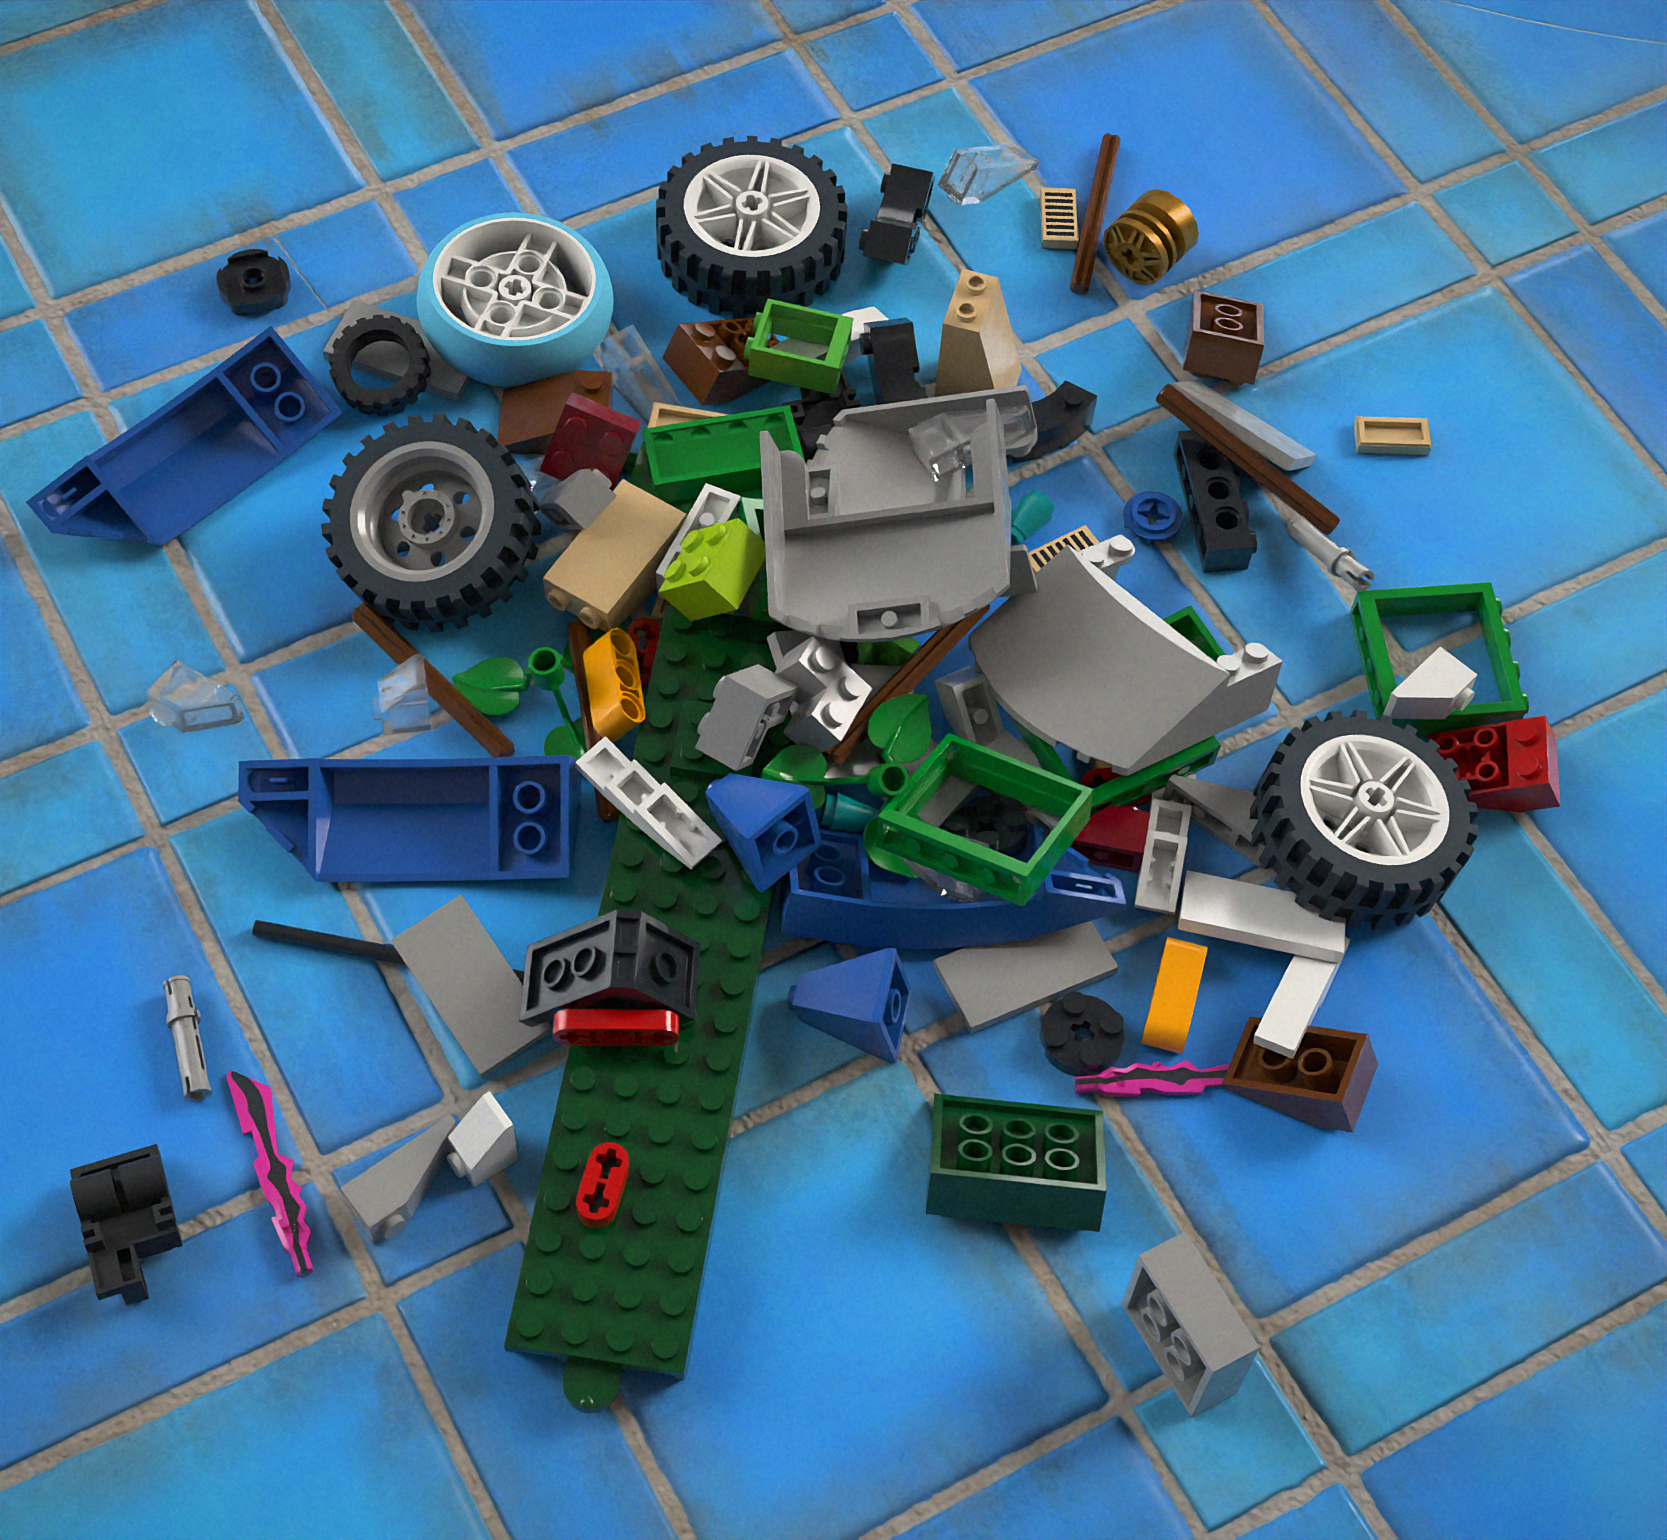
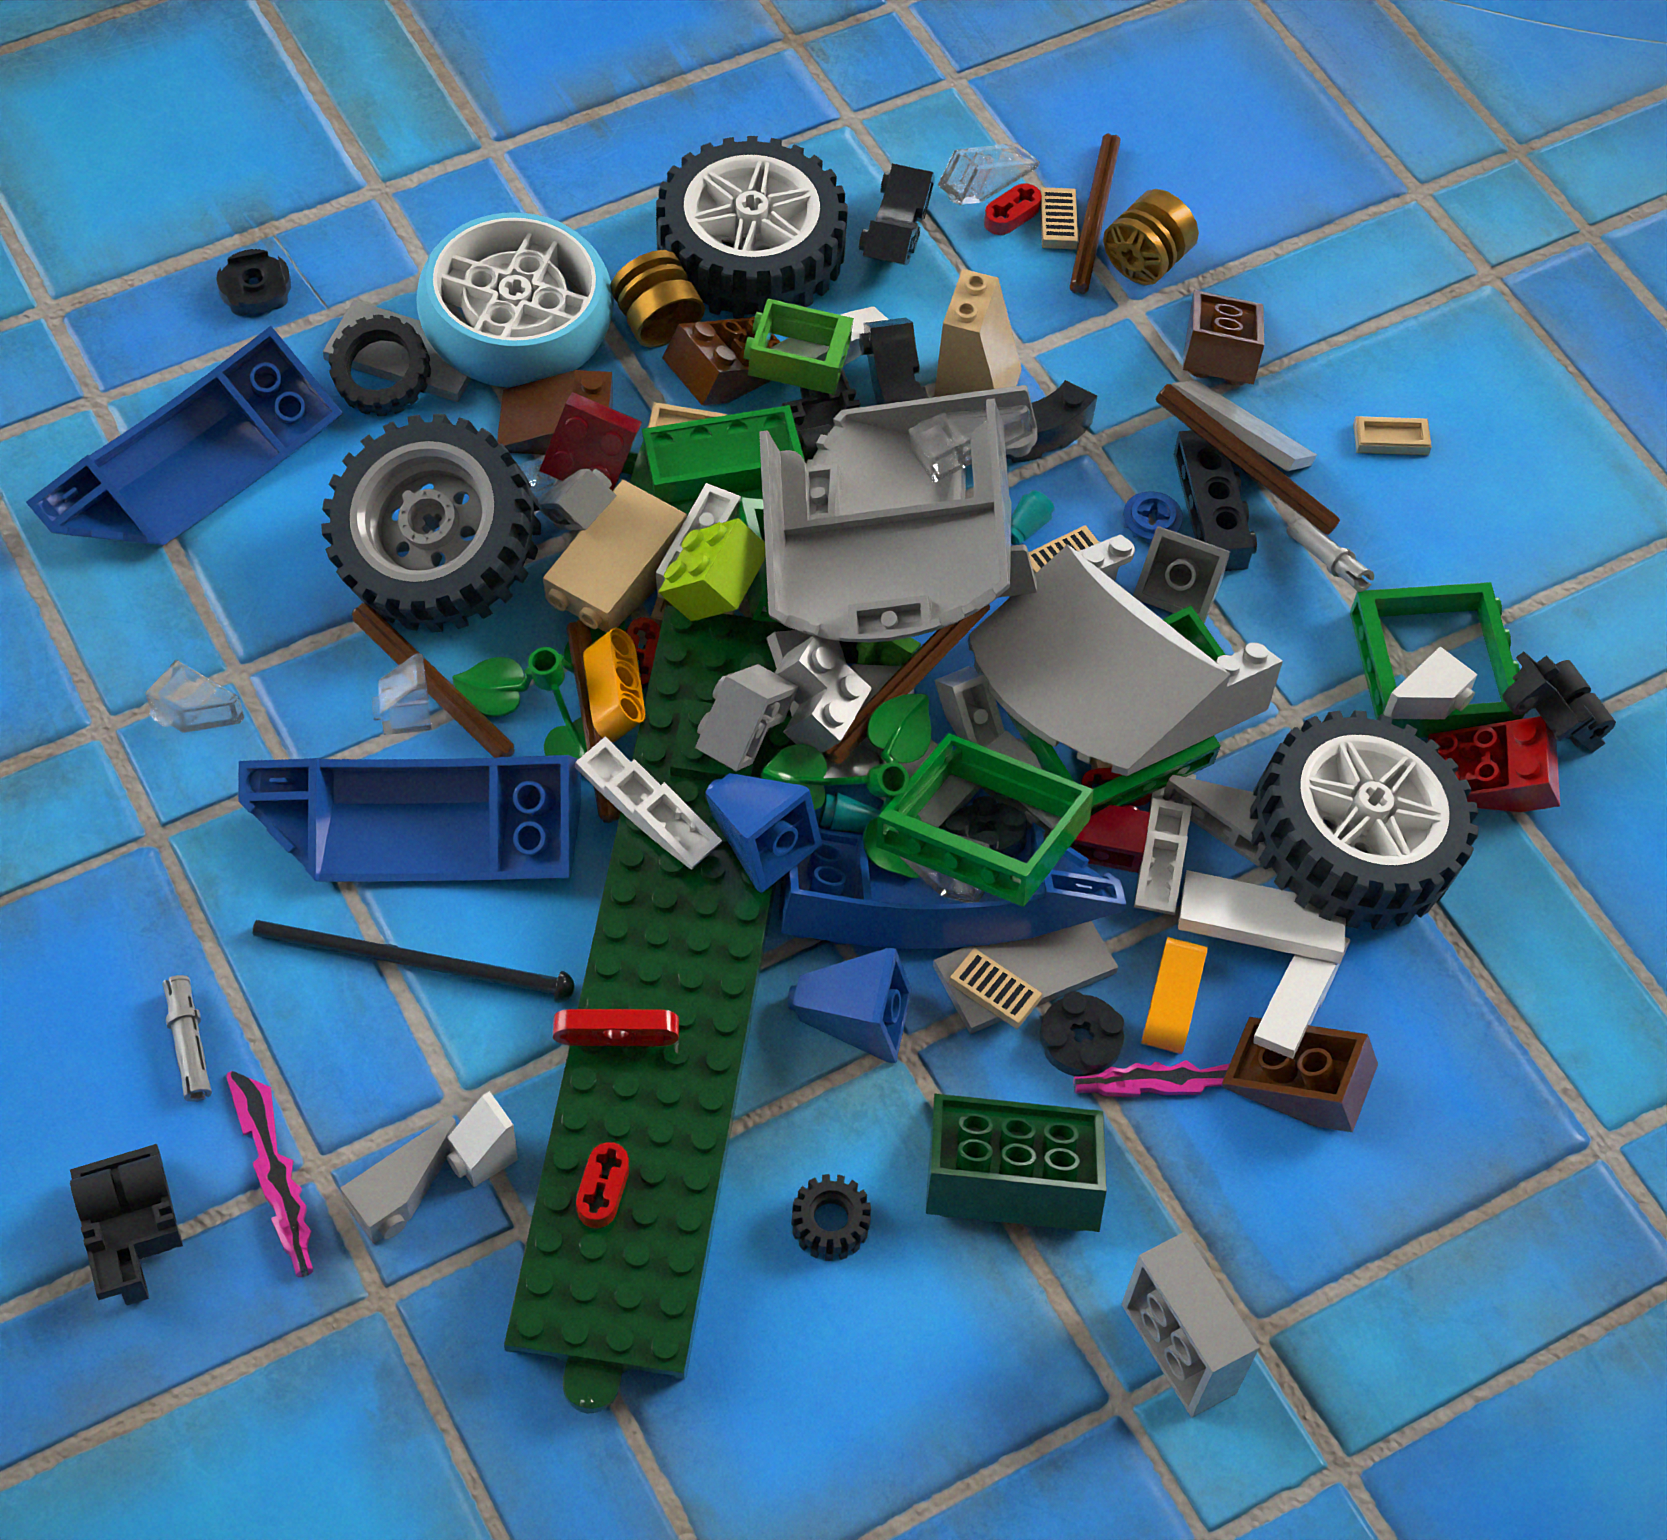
(469, 984): light grey tile -> none
(611, 964): black bracket -> none
(634, 372): clear slope -> none
(656, 297): none -> pearl gold wheel
(826, 1241): none -> black tyre
(995, 988): none -> tan tile
(1009, 205): none -> red beam
(1181, 573): none -> light grey slope
(1561, 700): none -> black plate

